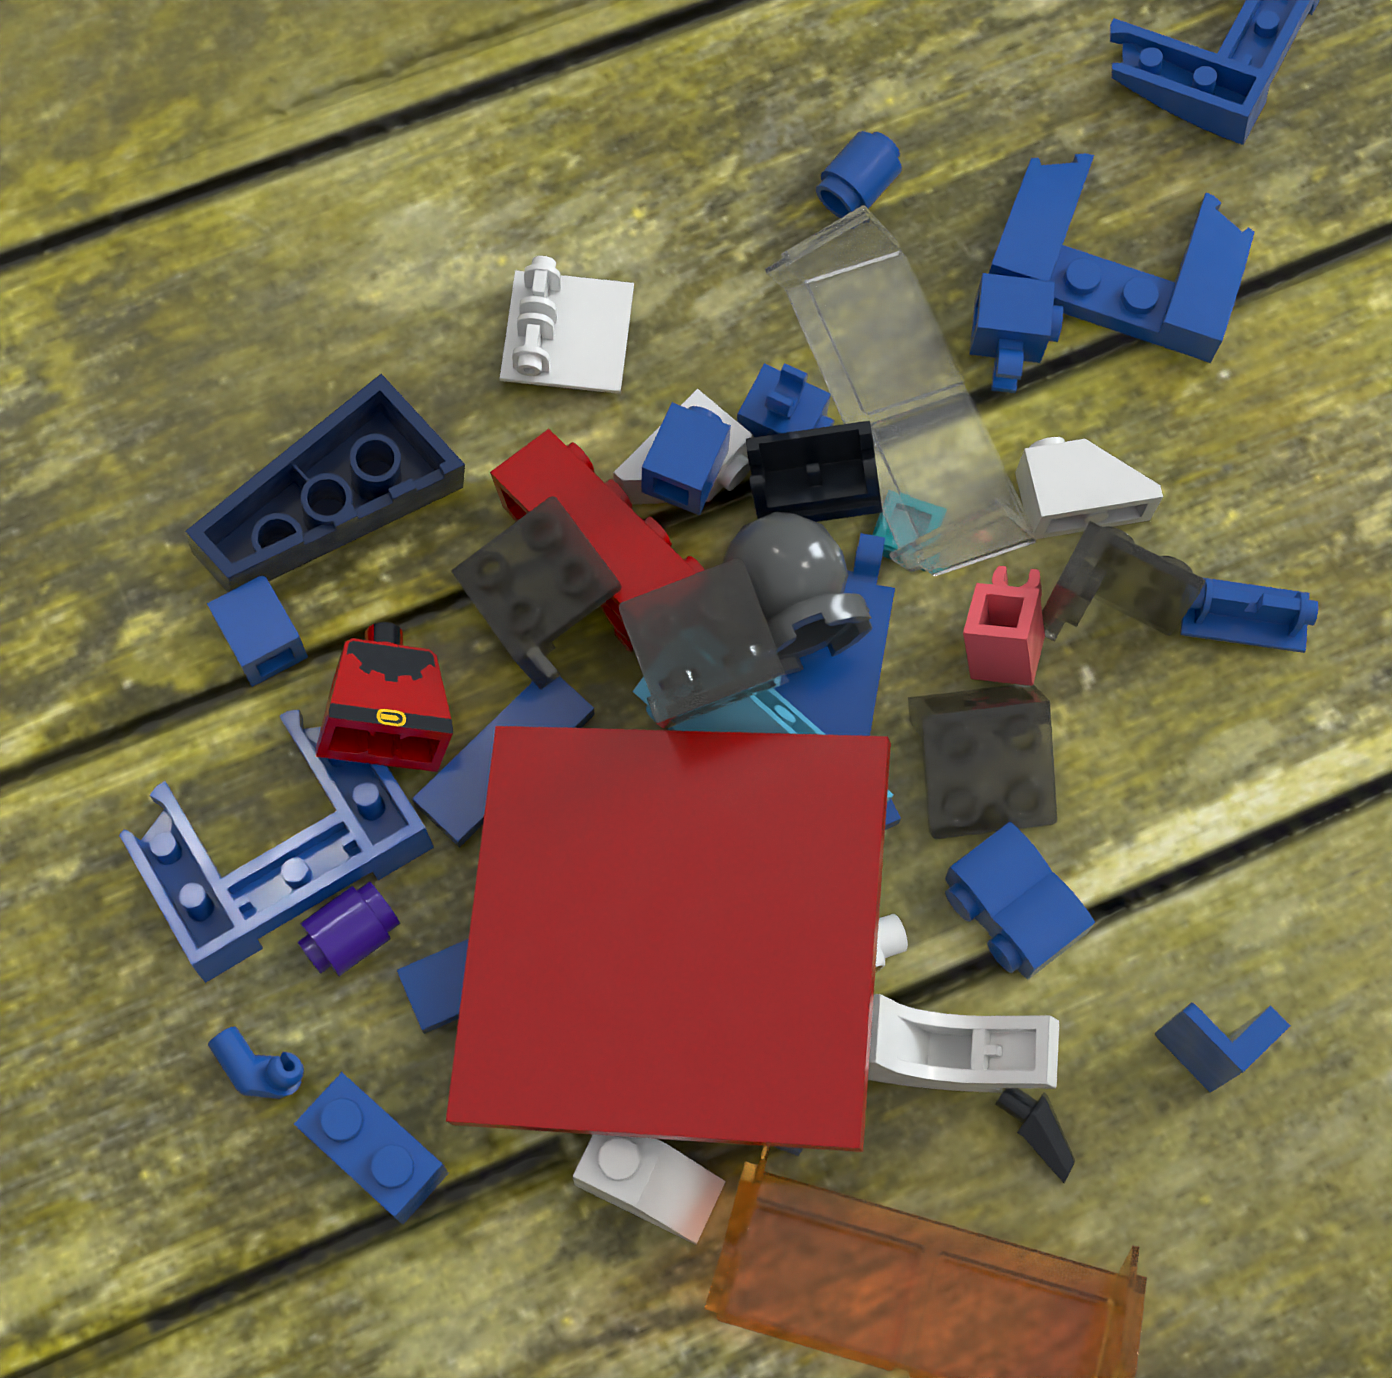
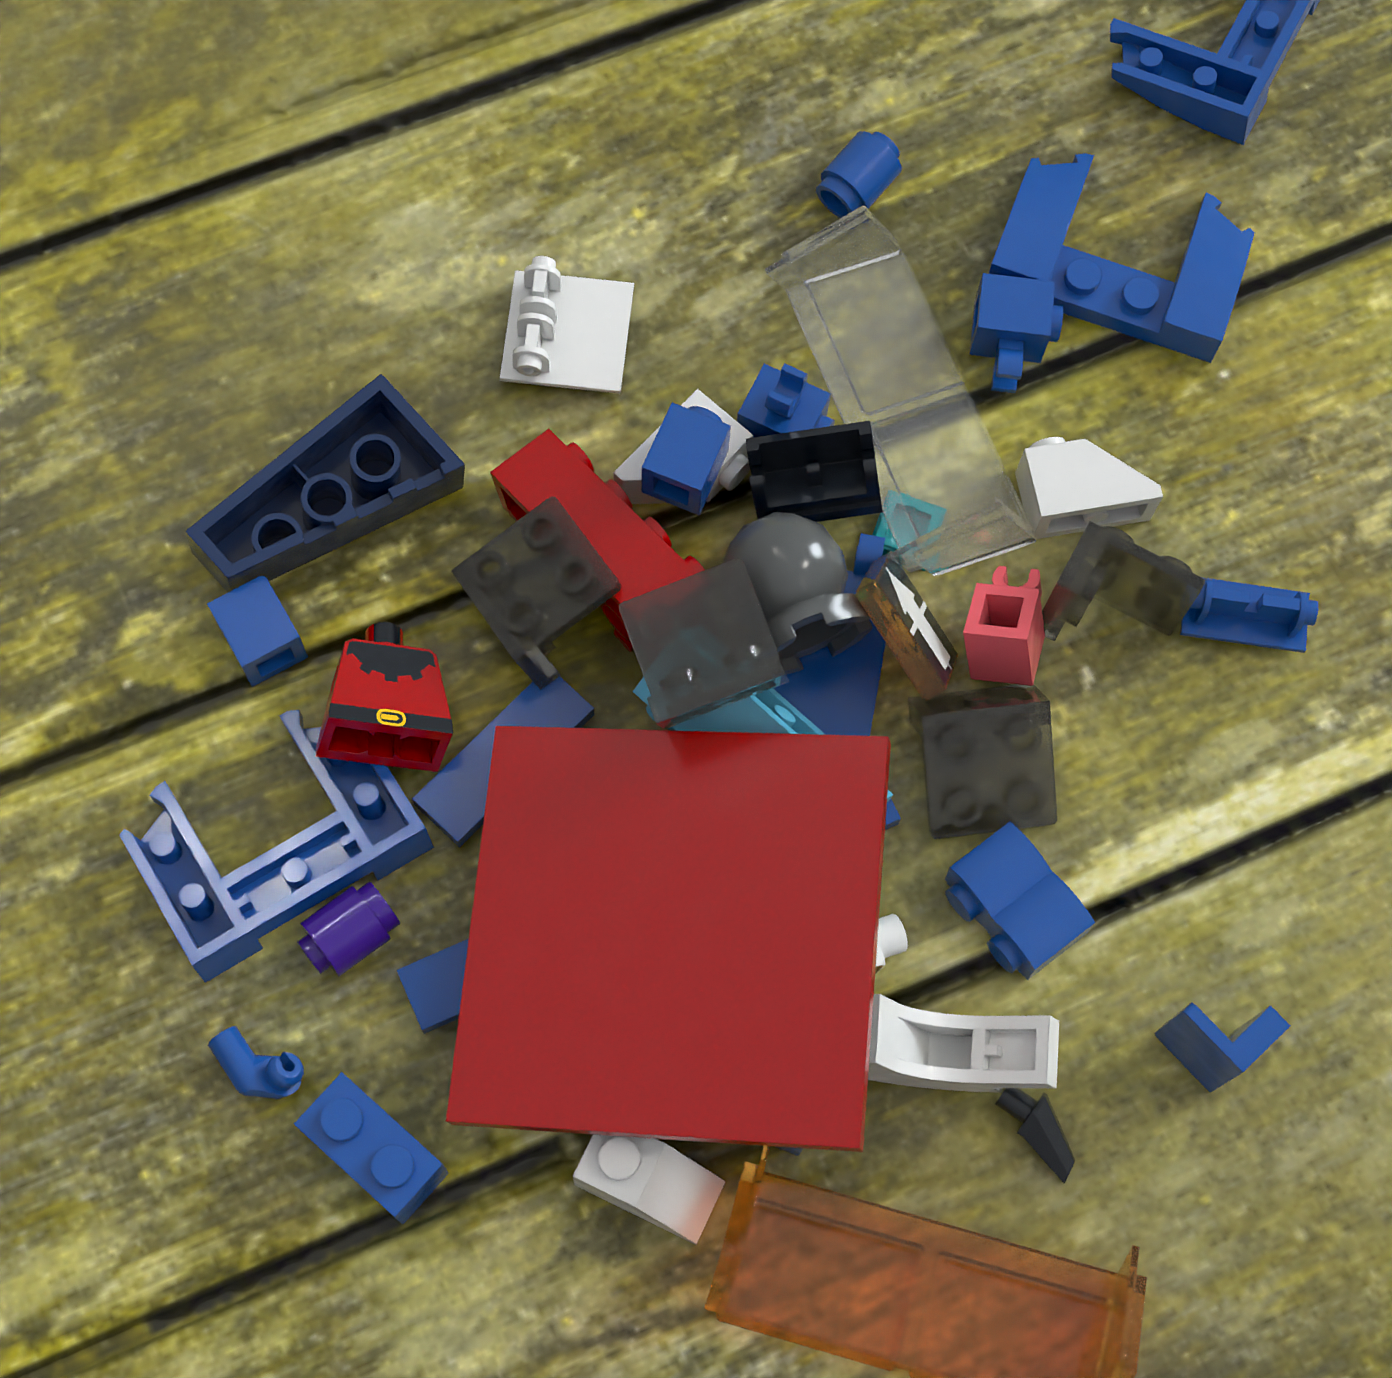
(907, 626): none -> tile

